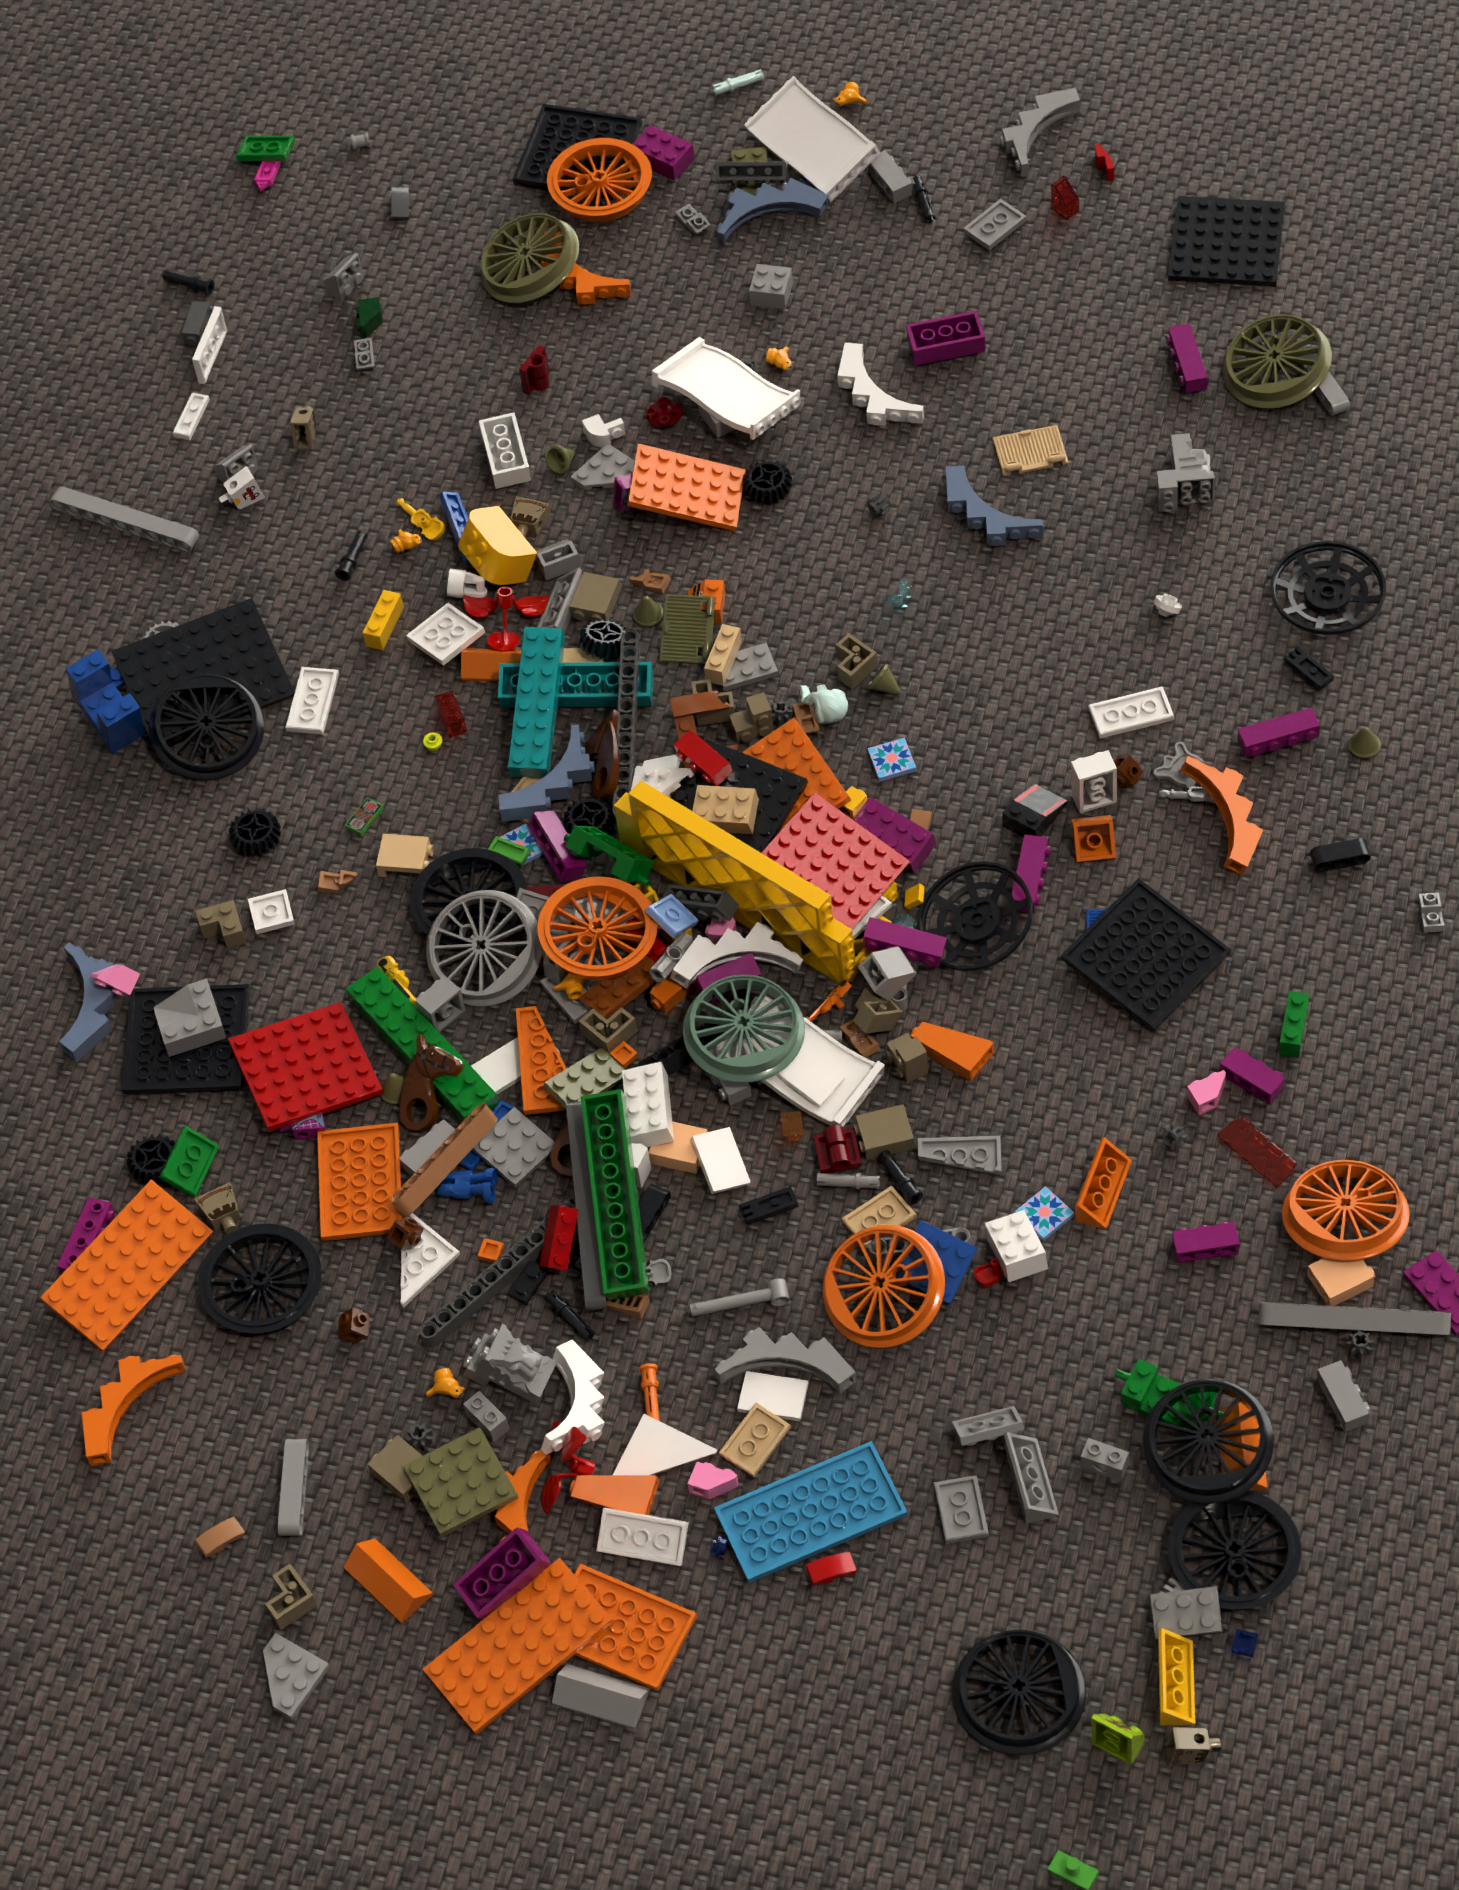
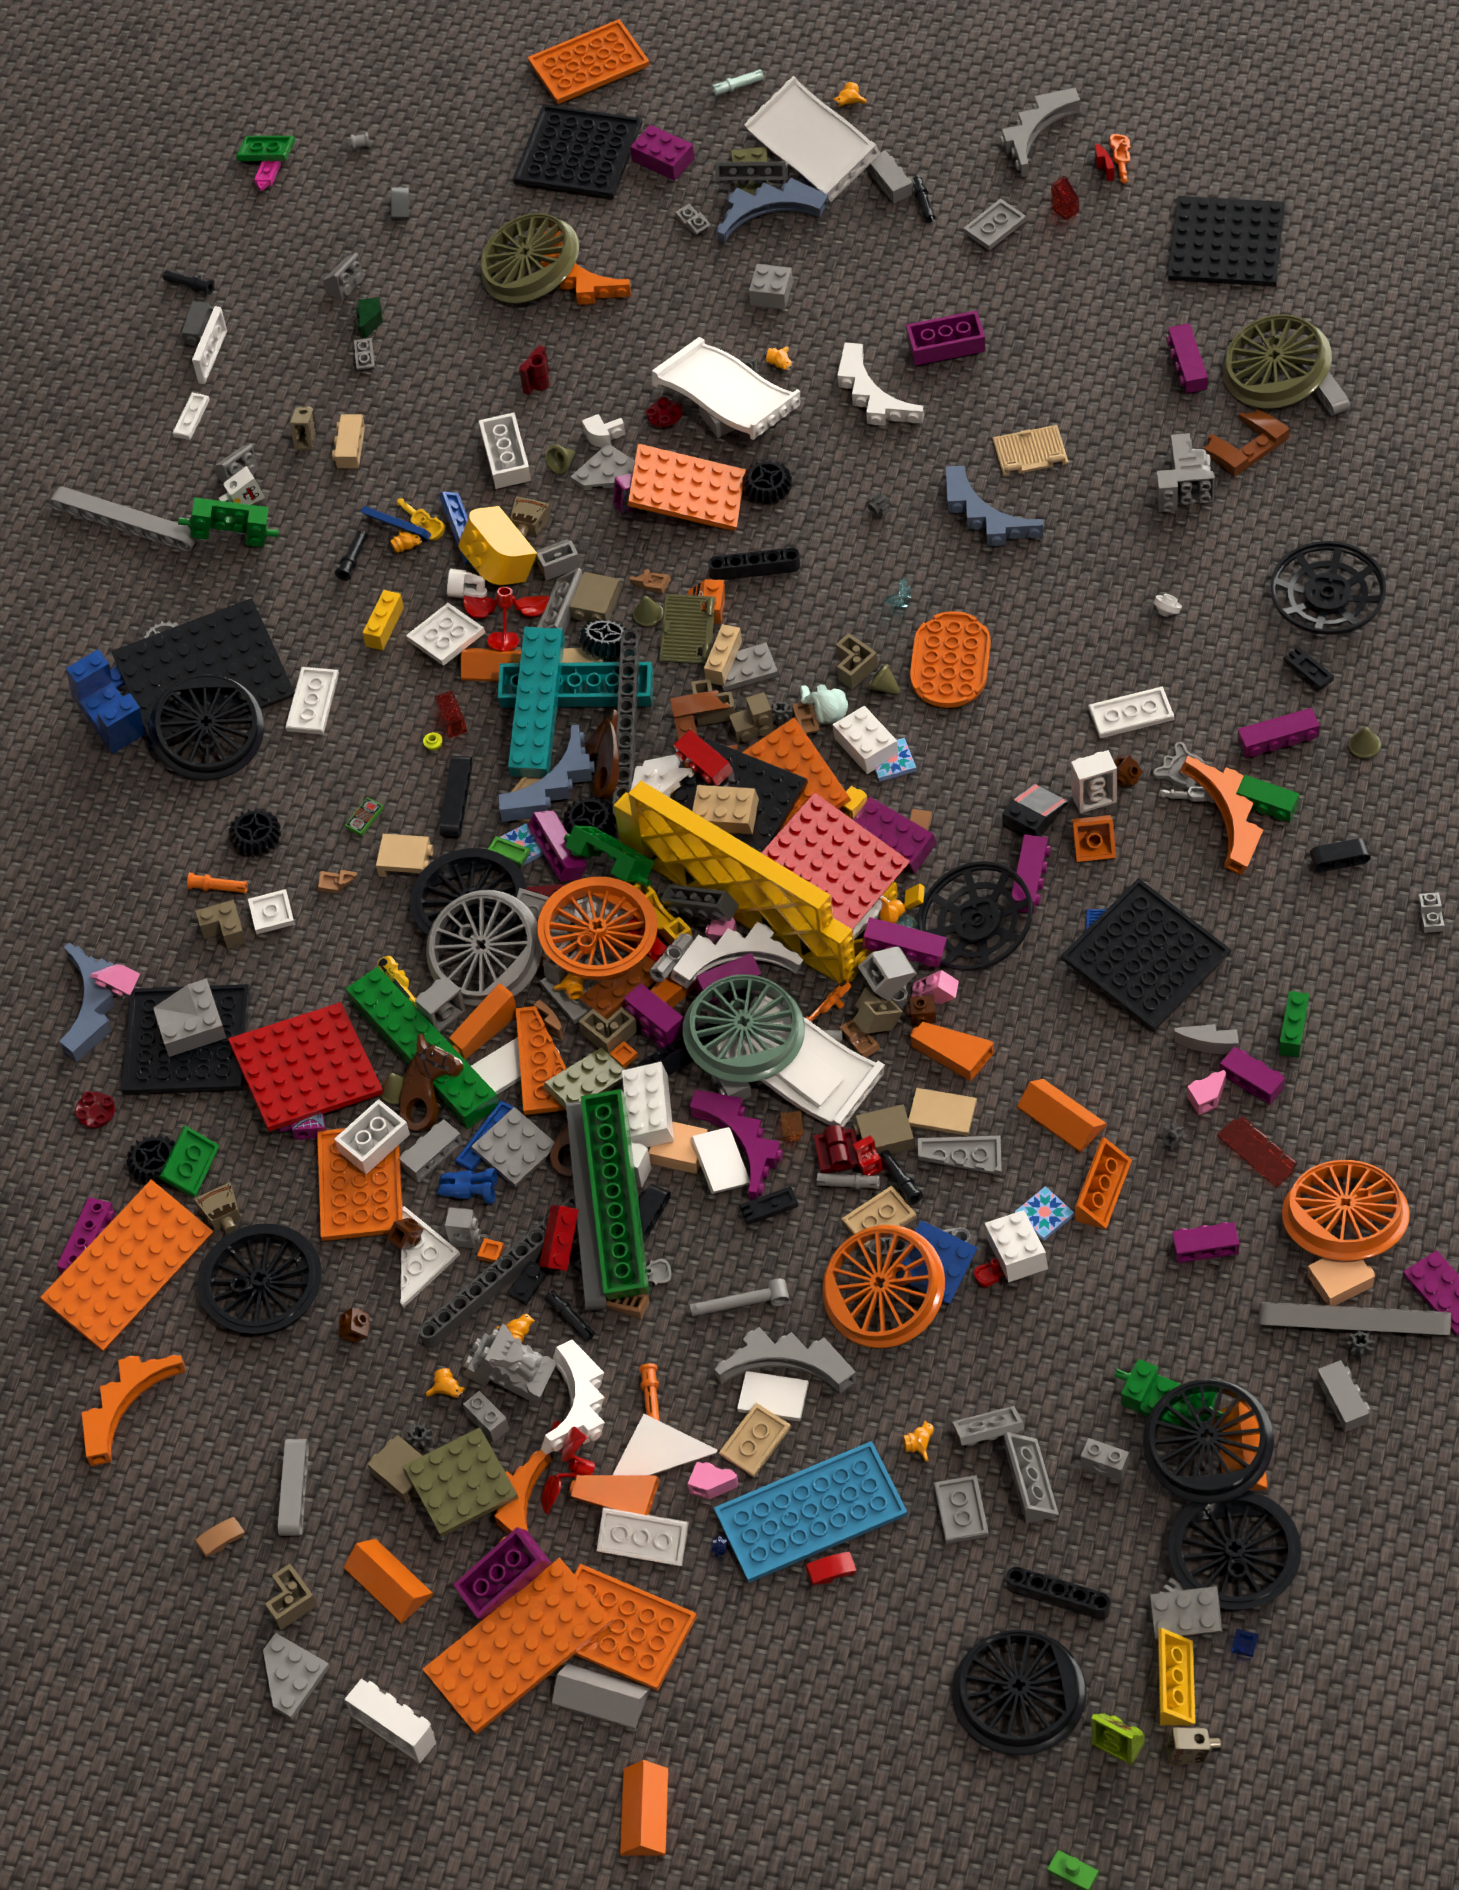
(95, 1109): none -> dark red dish
(207, 883): none -> orange pin
(214, 514): none -> green brick
(349, 441): none -> tan brick
(372, 1136): none -> white brick
(390, 1720): none -> white brick
(395, 522): none -> blue tile
(444, 1160): medium nougat beam -> none
(456, 796): none -> black beam
(462, 1228): none -> light grey brick
(485, 1021): none -> orange slope
(520, 1326): none -> light orange animal
(550, 1019): none -> medium nougat slope
(588, 61): none -> orange plate
(600, 180): orange piece -> none
(644, 1810): none -> orange slope
(654, 1016): none -> magenta brick
(671, 915): light blue tile -> none
(729, 1111): none -> magenta arch
(754, 564): none -> black beam
(865, 739): none -> white brick
(867, 1156): none -> red slope
(891, 910): none -> light orange animal
(908, 1057): dark tan brick -> none
(918, 1440): none -> light orange animal
(921, 1009): none -> reddish brown brick
(938, 984): none -> bright pink slope
(942, 1111): none -> tan tile
(950, 659): none -> orange plate
(1050, 1585): none -> black beam
(1060, 1114): none -> orange slope
(1120, 146): none -> orange piece
(1207, 1039): none -> light grey slope
(1269, 798): none -> green brick
(1271, 435): none -> dark orange wedge

